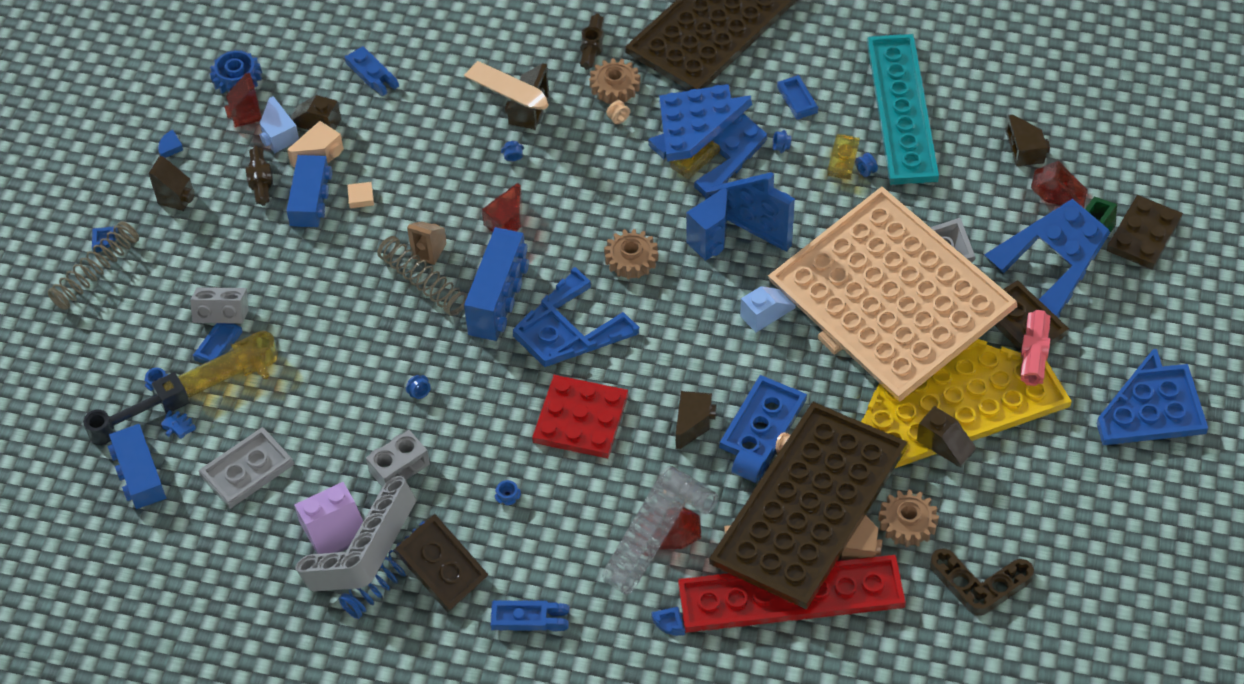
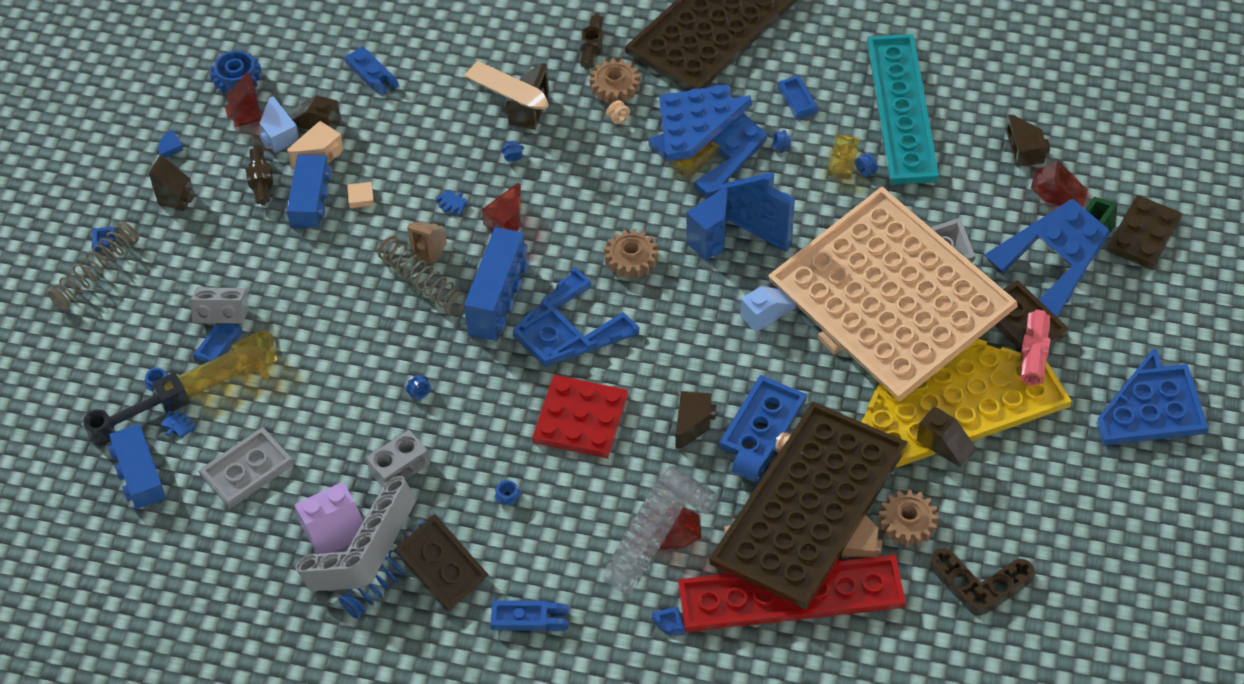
(452, 202): none -> blue piece

